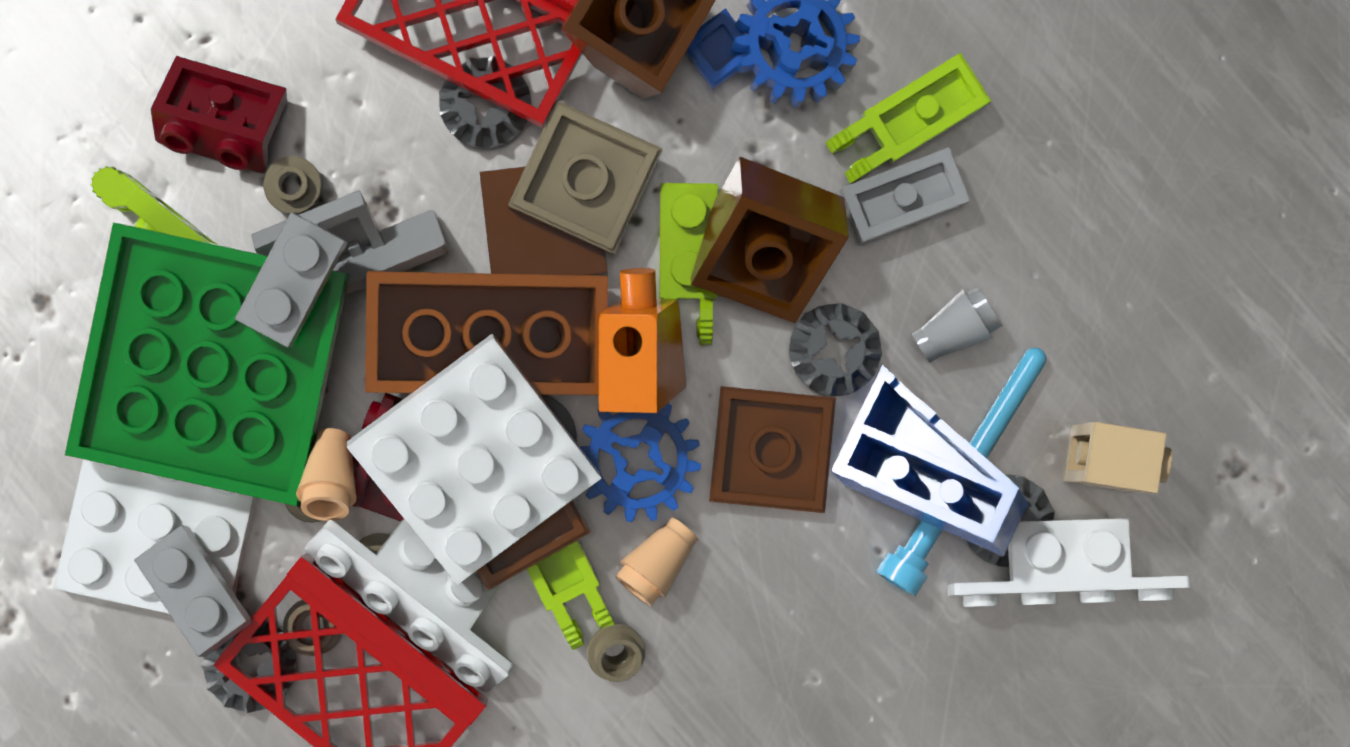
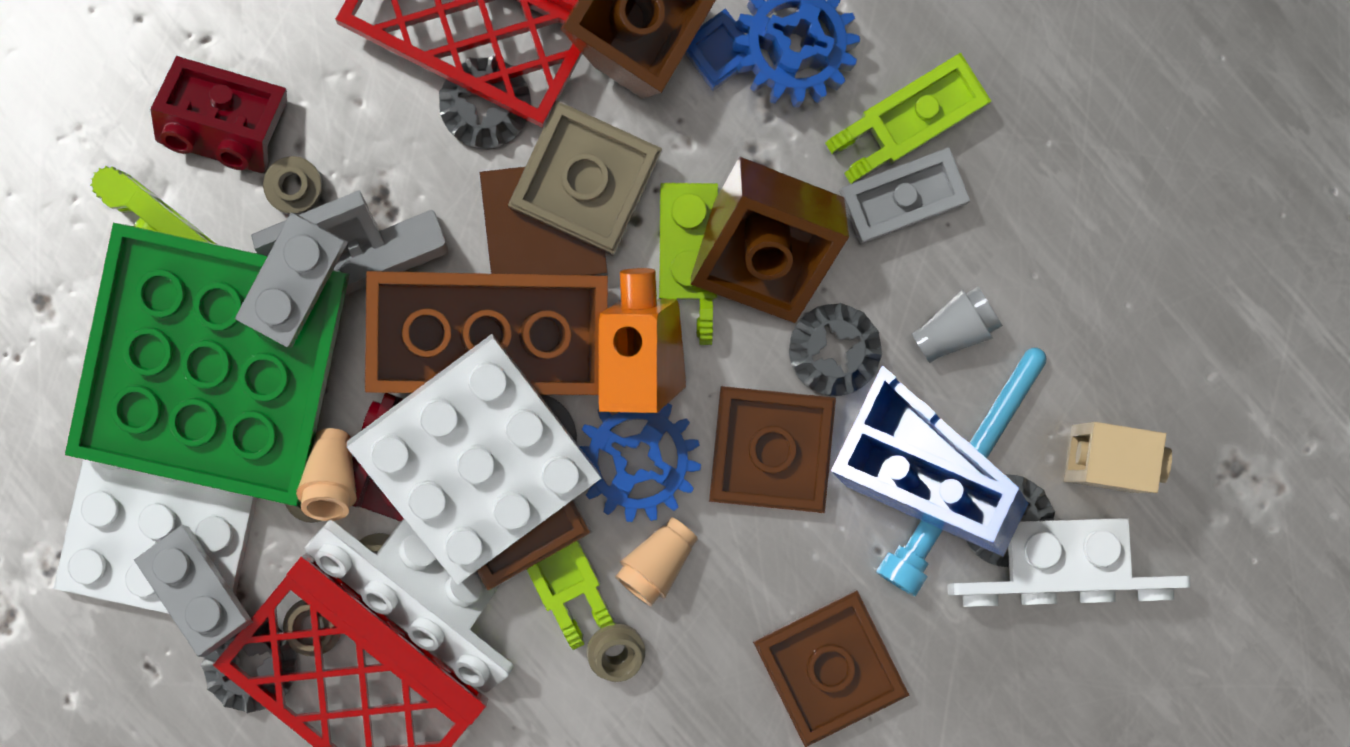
(830, 668): none -> reddish brown tile

